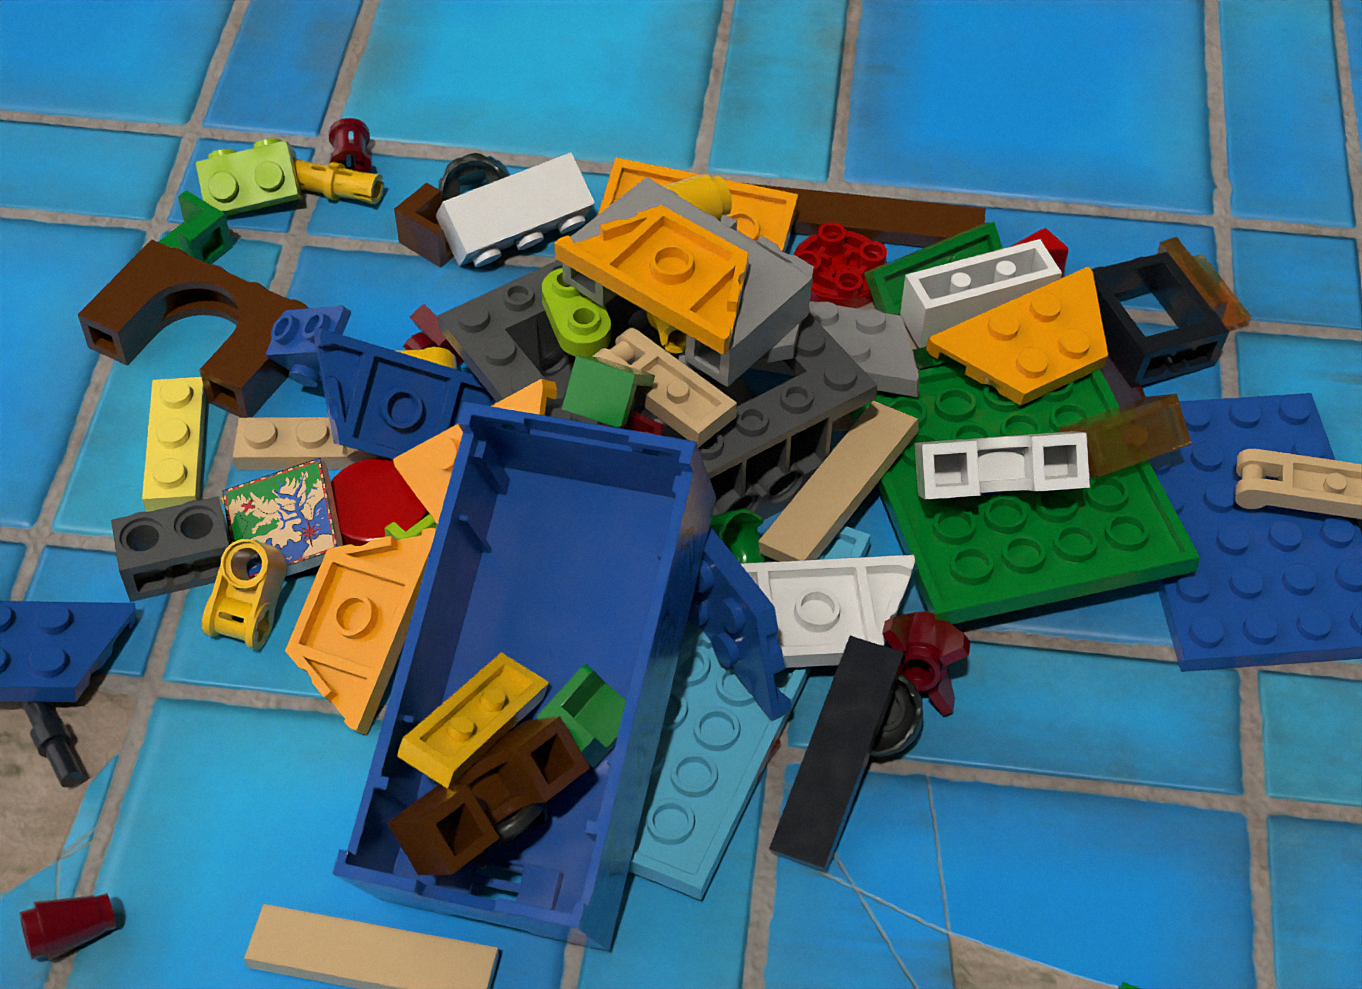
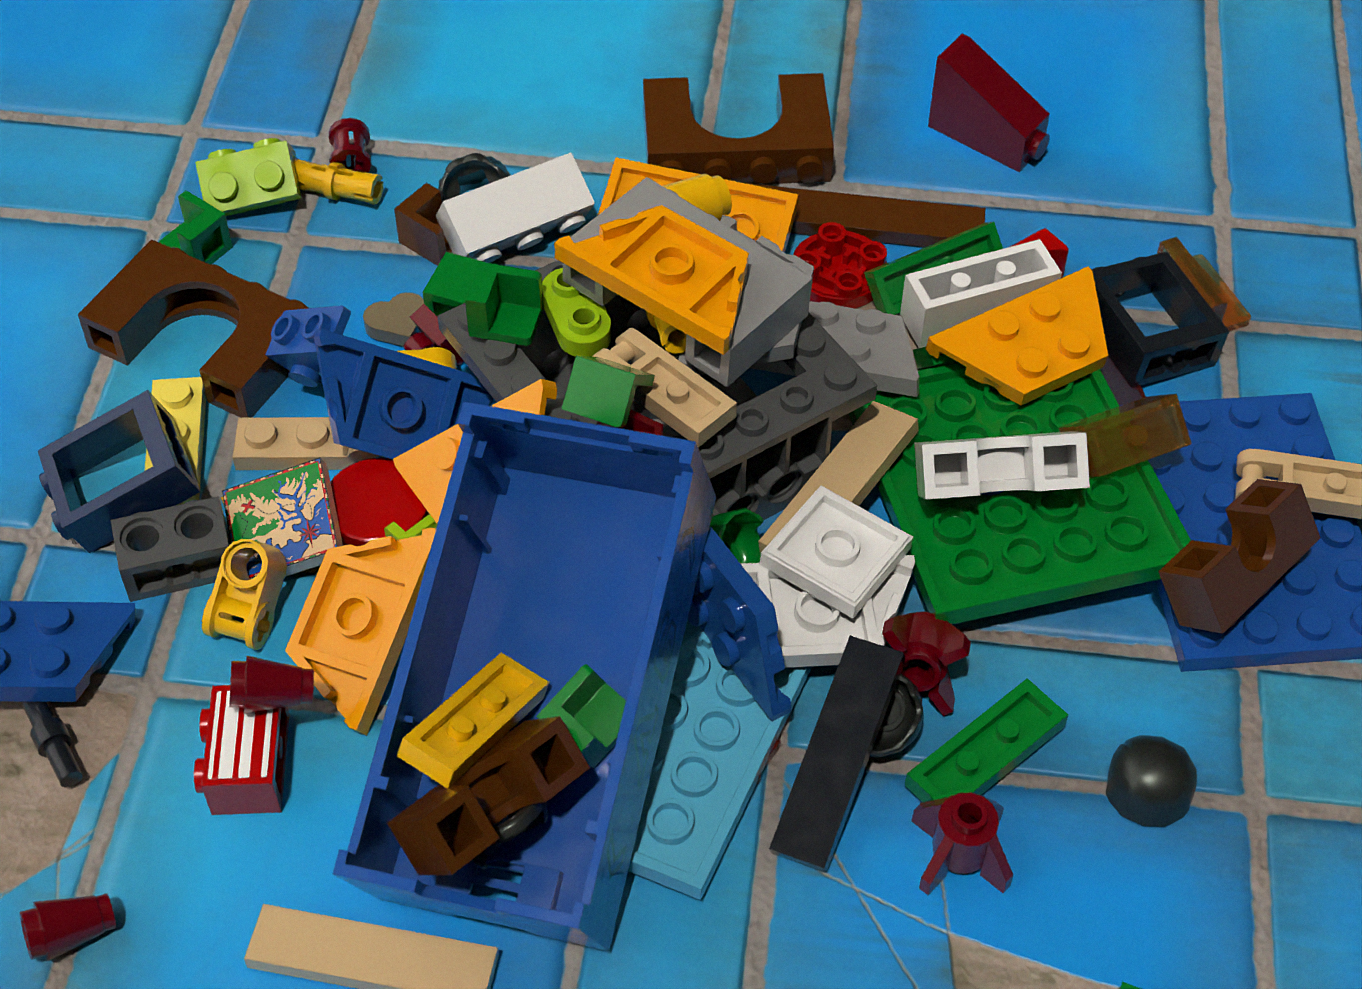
(156, 488): none -> dark blue window
(242, 757): none -> brick
(269, 685): none -> dark red cone
(391, 319): none -> dark tan tile
(449, 283): none -> green panel
(504, 303): none -> green panel
(790, 152): none -> reddish brown arch
(836, 551): none -> white tile
(963, 839): none -> dark red brick
(986, 107): none -> dark red slope
(989, 745): none -> green plate
(1151, 780): none -> pearl dark grey hair
(1219, 582): none -> reddish brown arch

